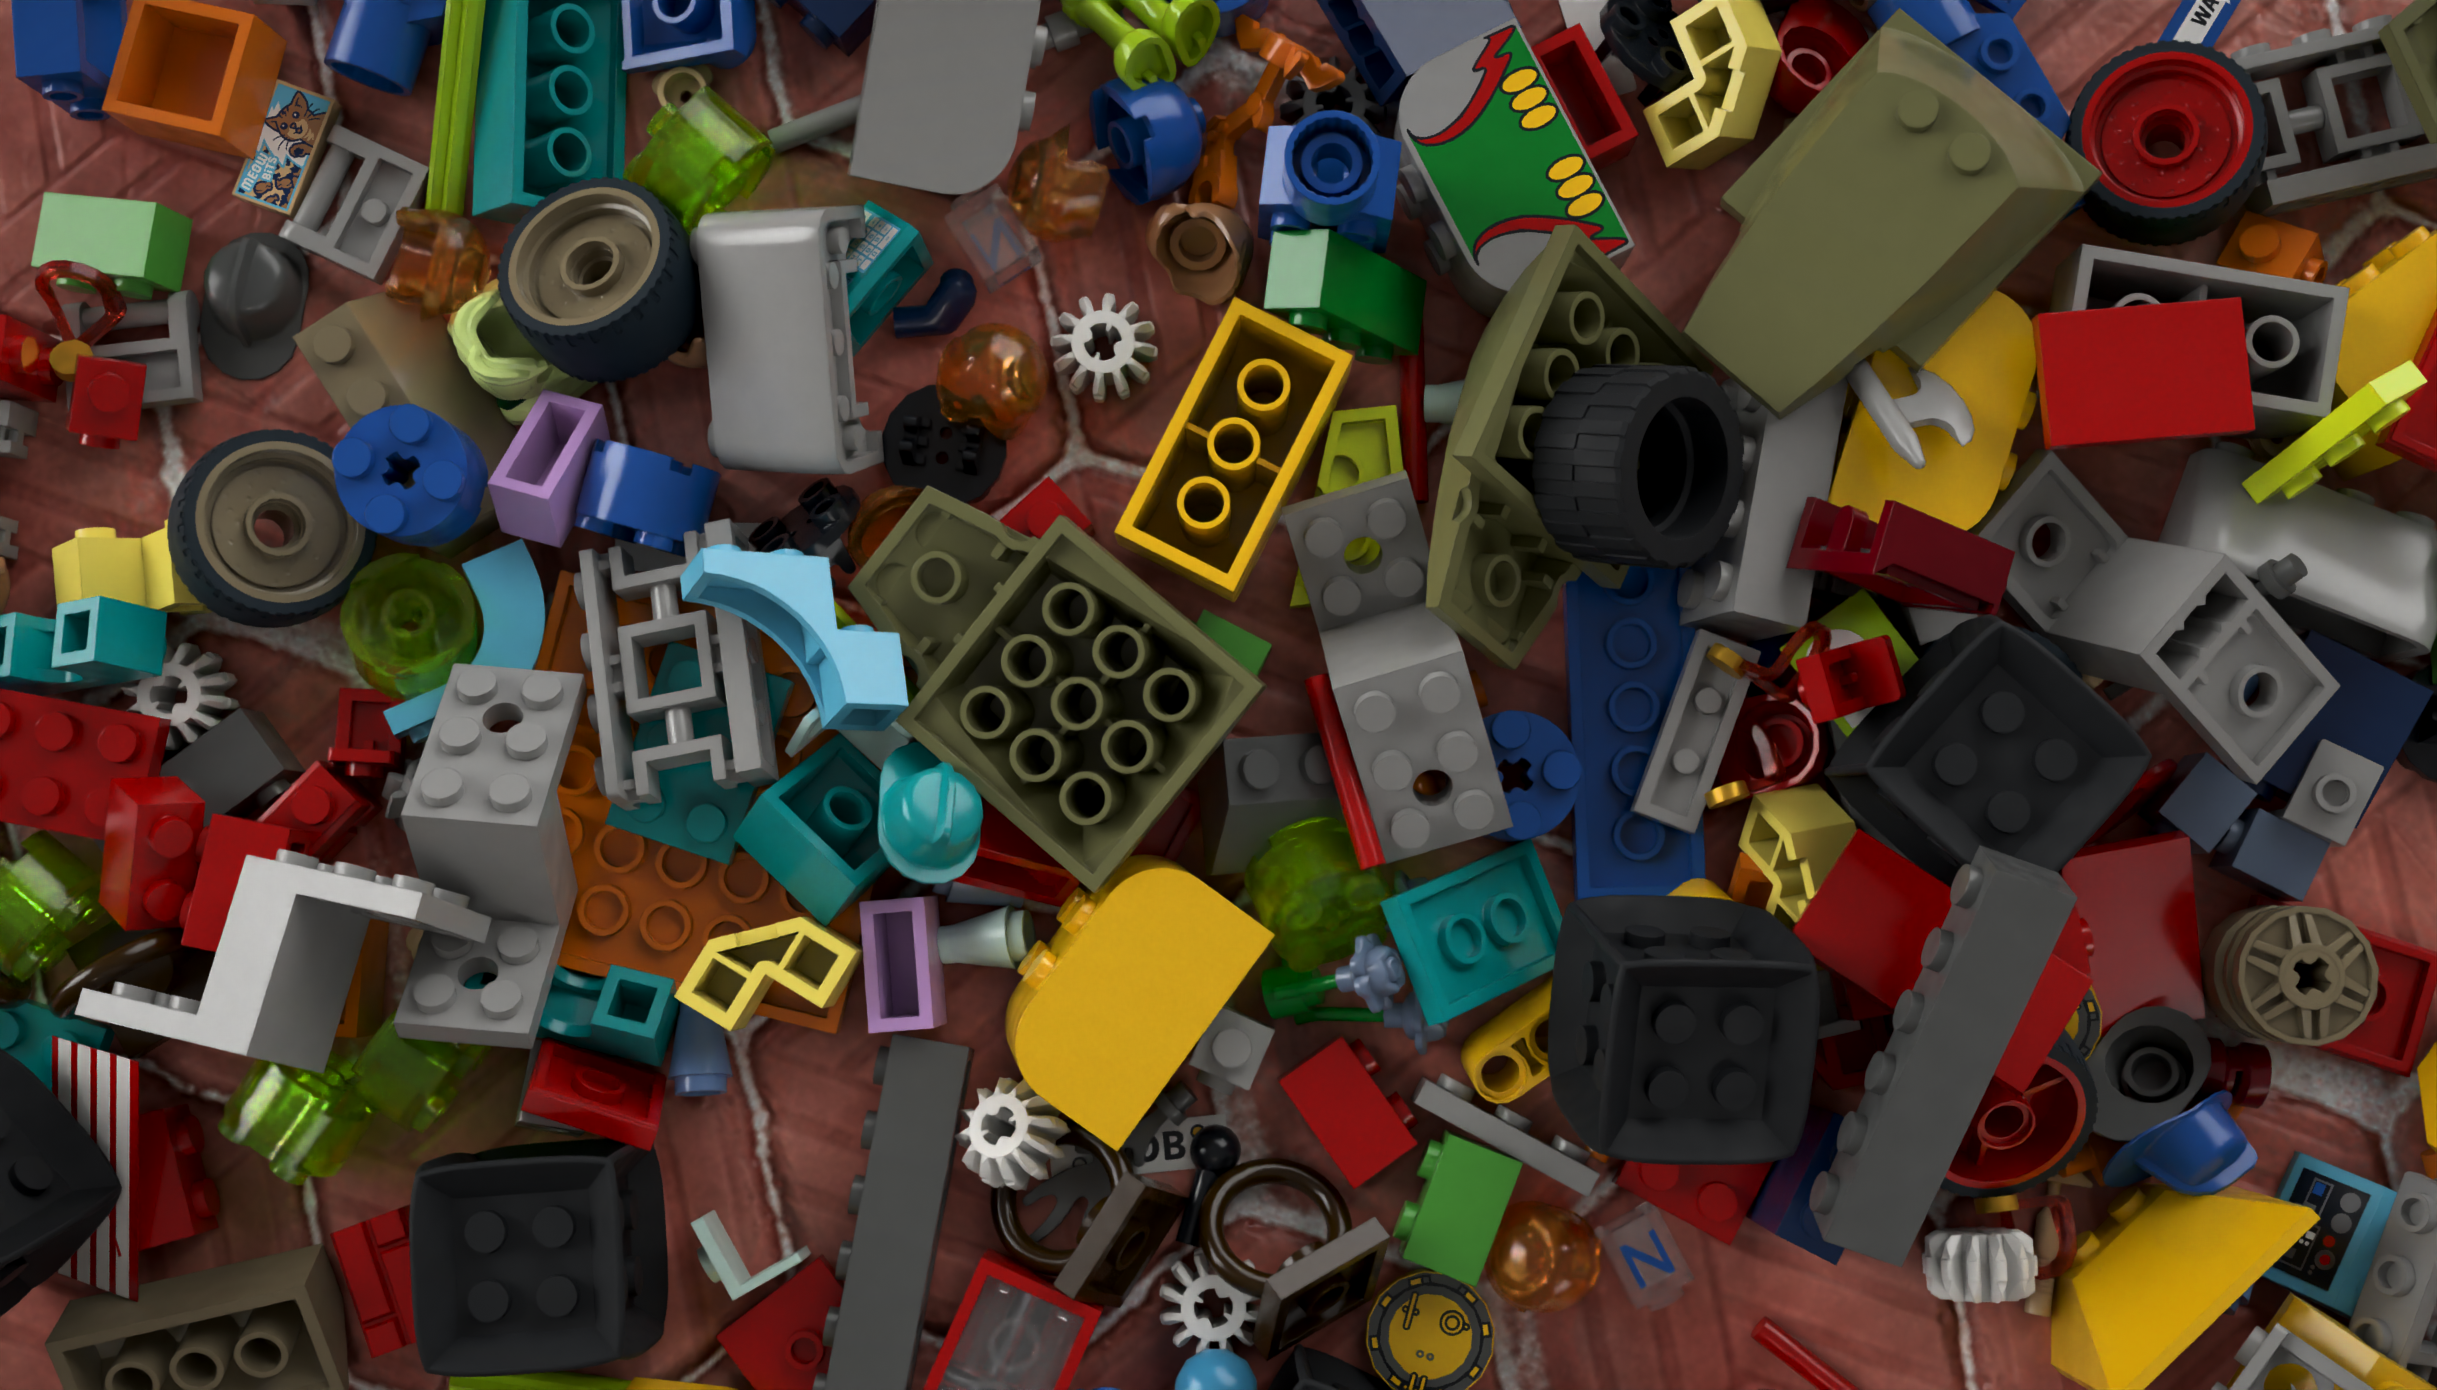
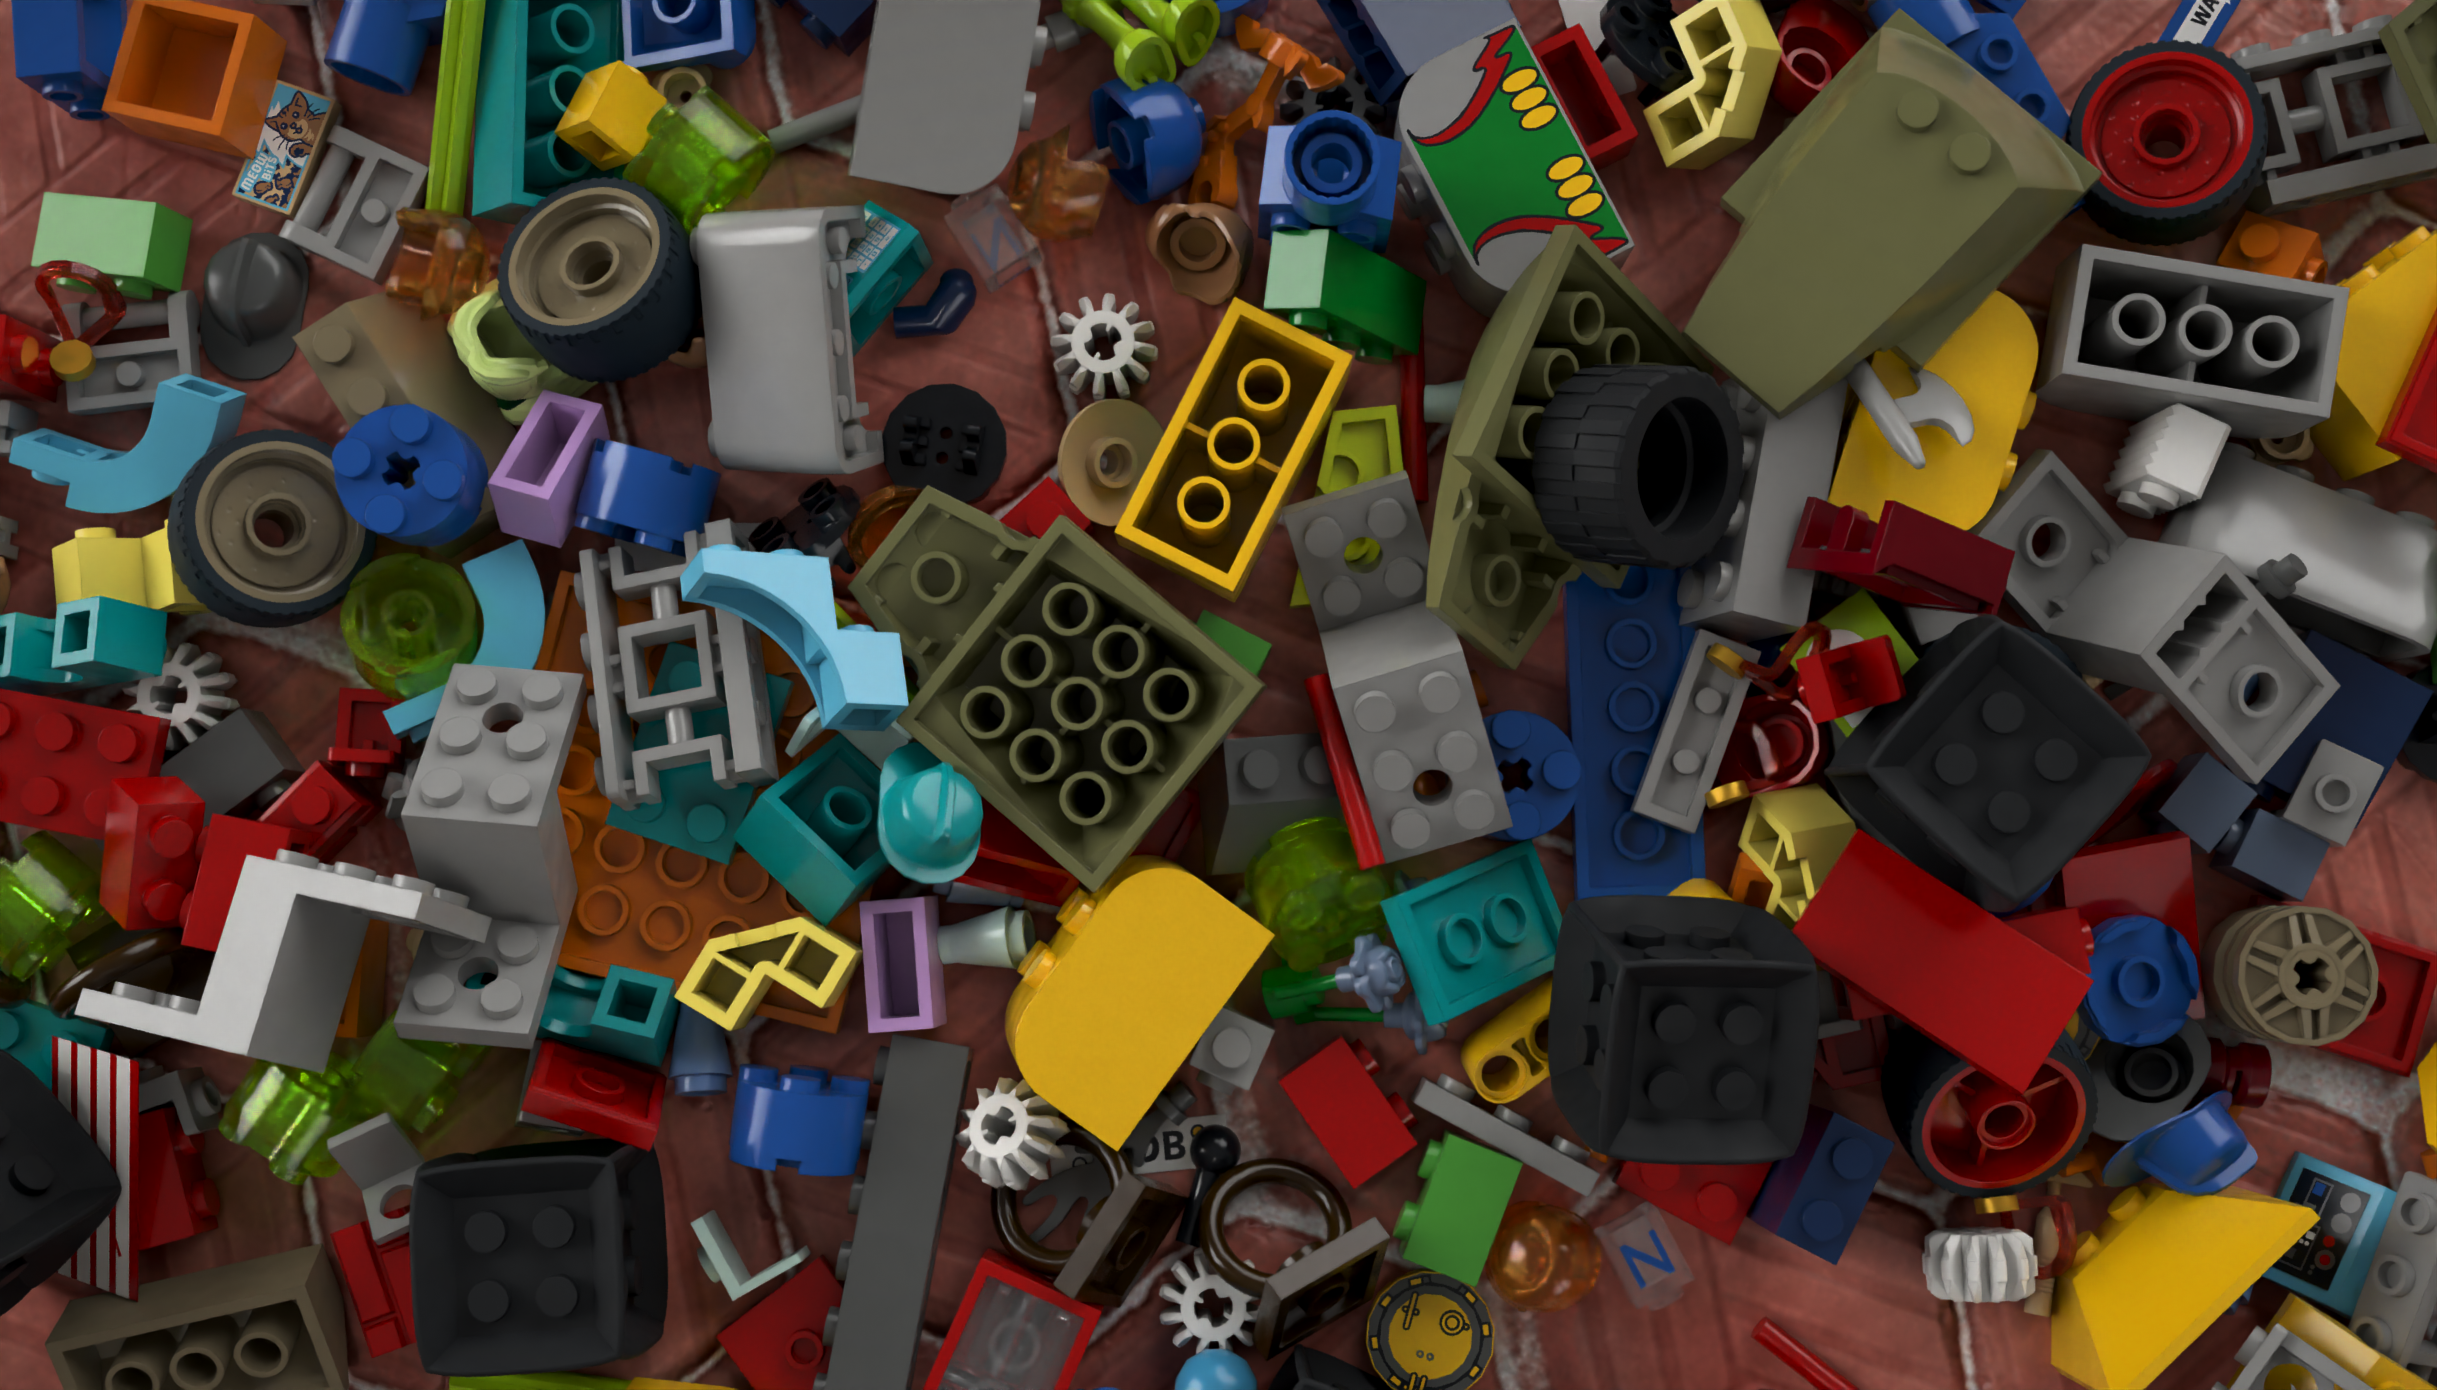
(106, 401): red bracket -> none
(184, 425): none -> medium azure arch
(188, 1089): none -> light grey bracket
(381, 1164): none -> light grey bracket
(610, 115): none -> yellow brick
(798, 1120): none -> blue brick
(992, 376): clear orange helmet -> none
(1128, 439): none -> tan dish
(1940, 1054): dark grey brick -> none
(2140, 981): none -> blue tile
(2143, 373): red tile -> none
(2166, 461): none -> white brick
(2337, 434): neon yellow wing -> none

